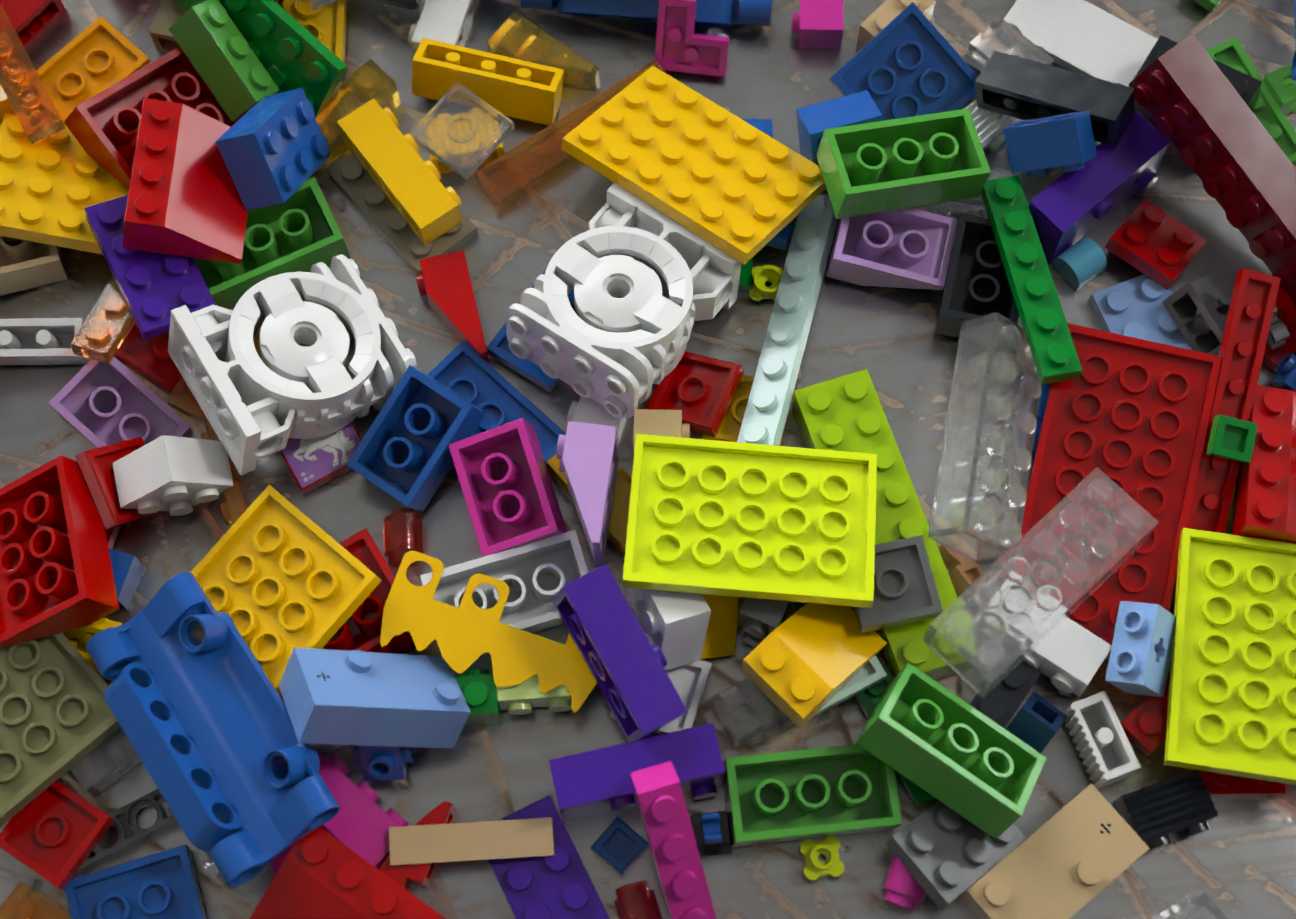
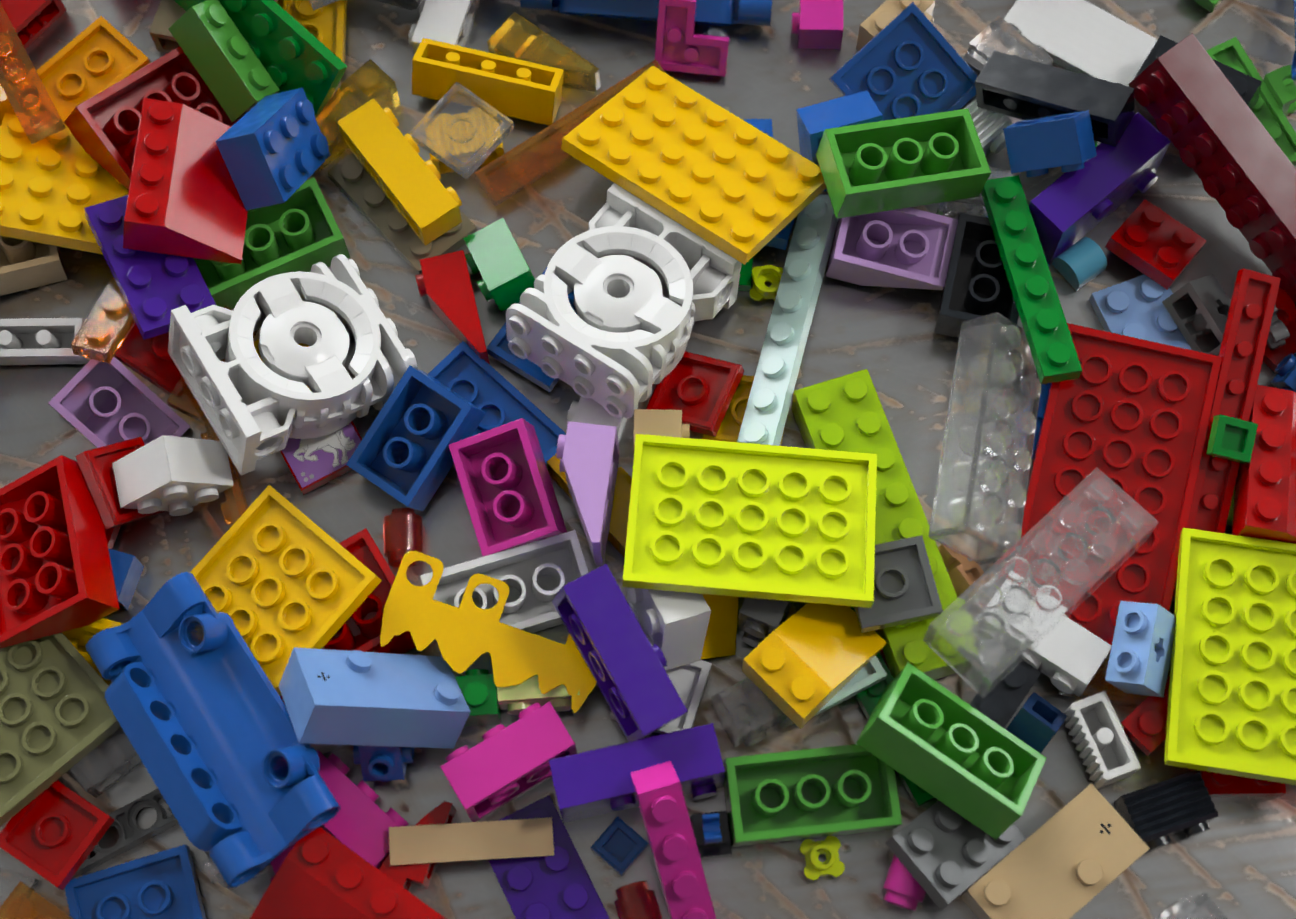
(500, 263): none -> brick
(508, 760): none -> dark pink brick

